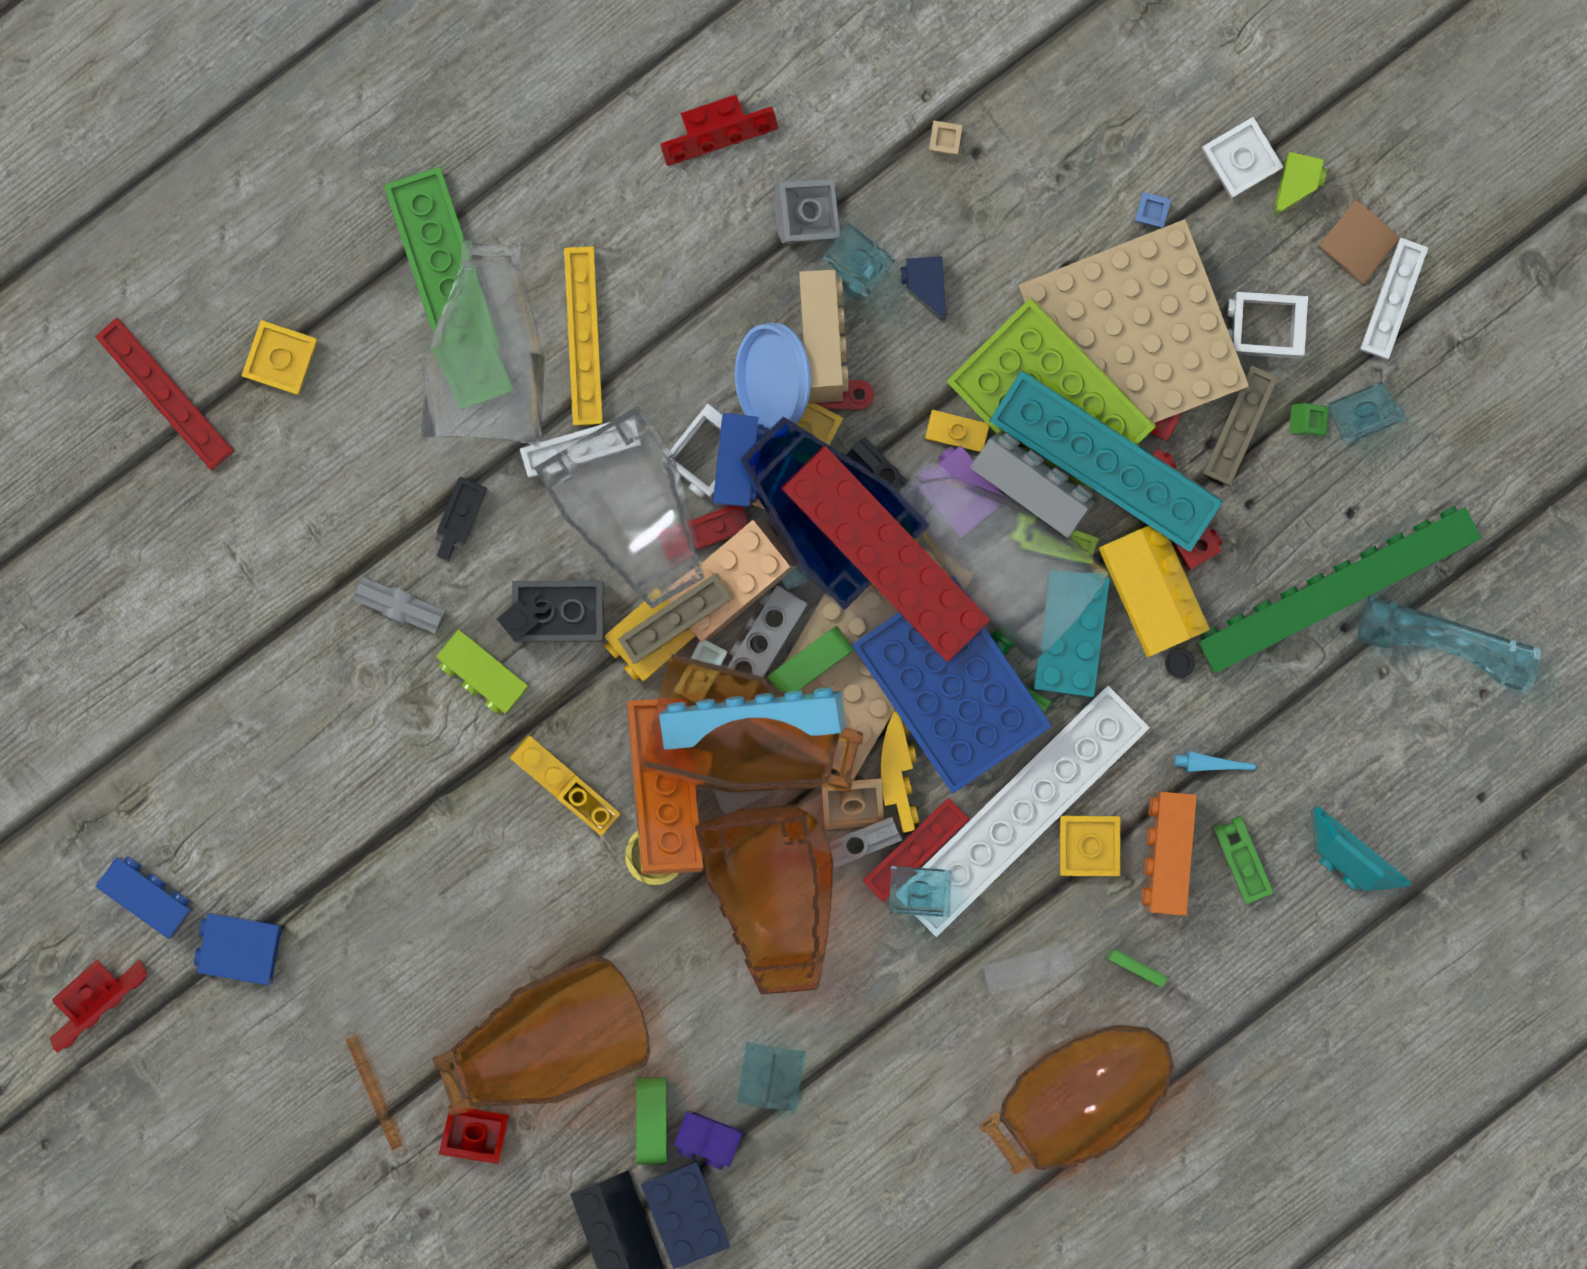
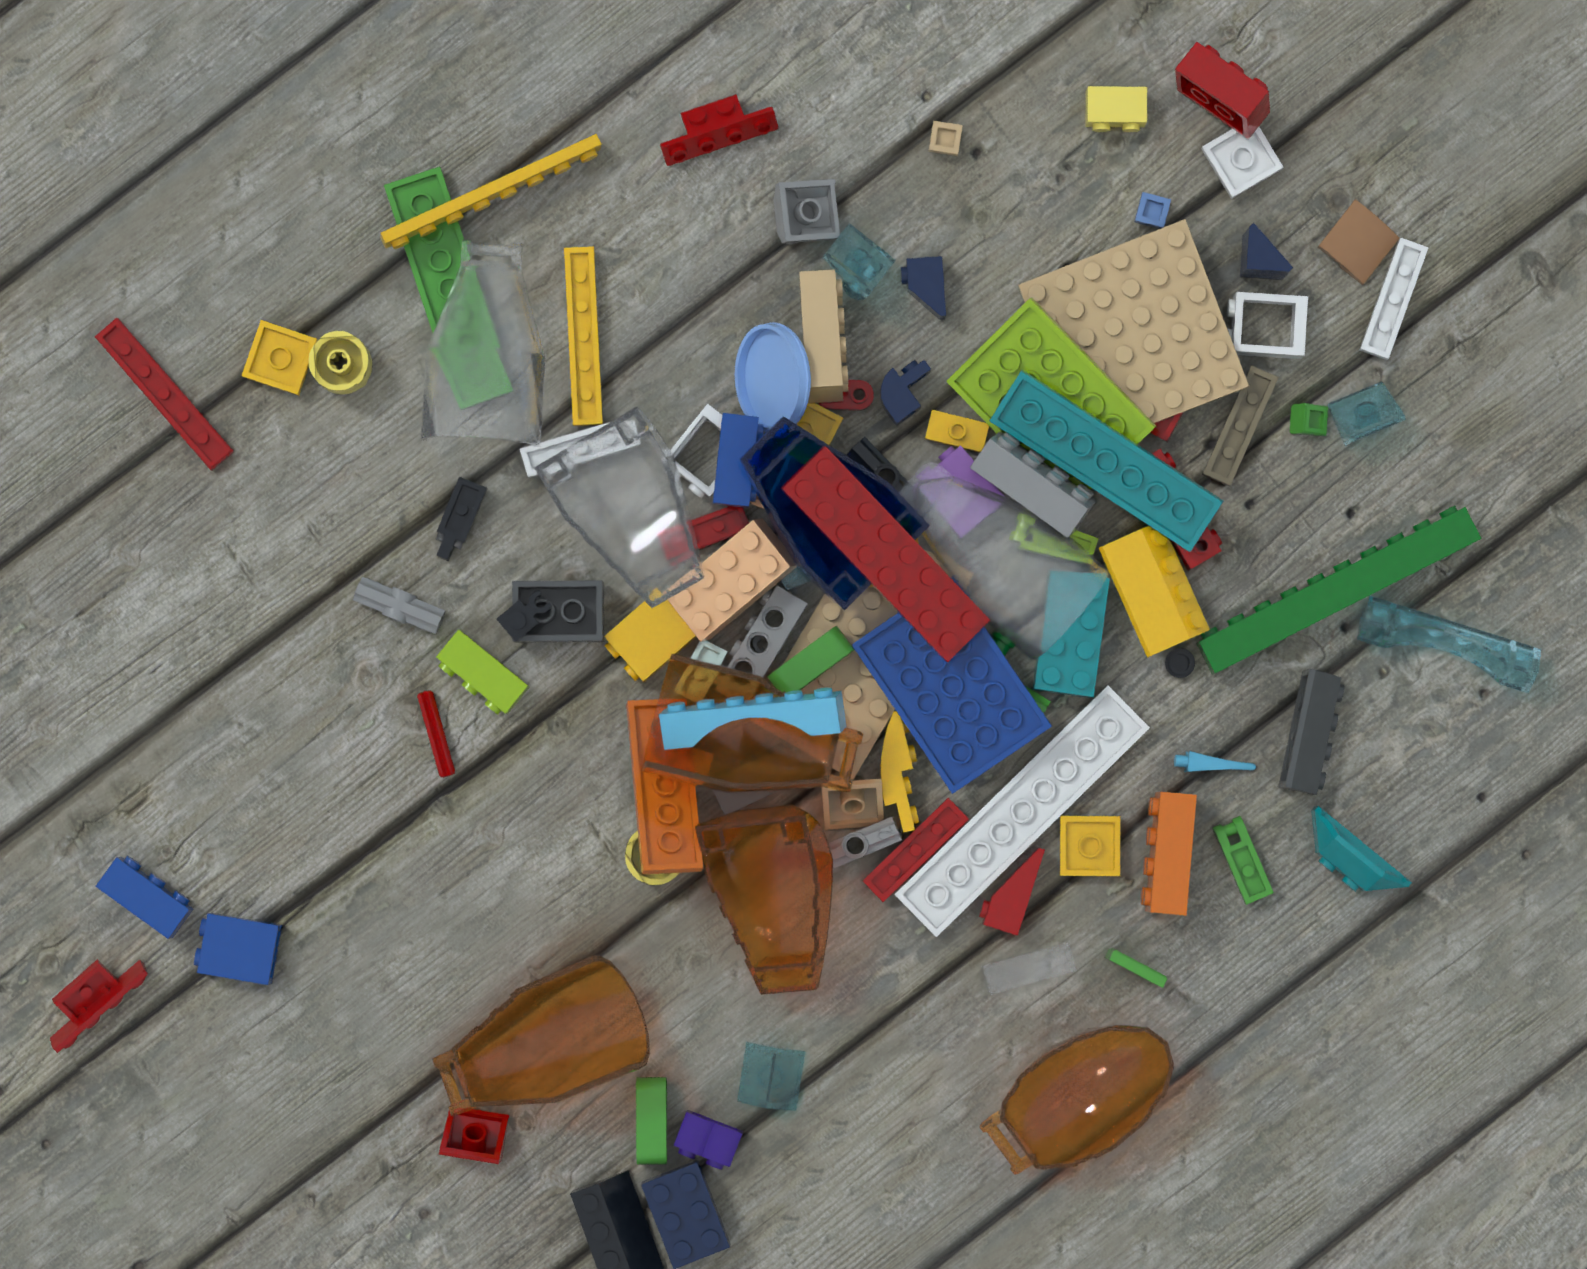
(328, 350): none -> light yellow brick
(374, 1092): clear orange bar -> none
(436, 733): none -> red axle
(480, 198): none -> yellow plate
(565, 785): yellow slope -> none
(675, 618): dark tan plate -> none
(895, 391): none -> dark blue brick
(919, 891): clear light blue slope -> none
(1010, 900): none -> red slope
(1116, 108): none -> light yellow brick
(1223, 89): none -> red brick
(1261, 258): none -> dark blue slope
(1298, 180): lime slope -> none
(1310, 732): none -> dark grey slope

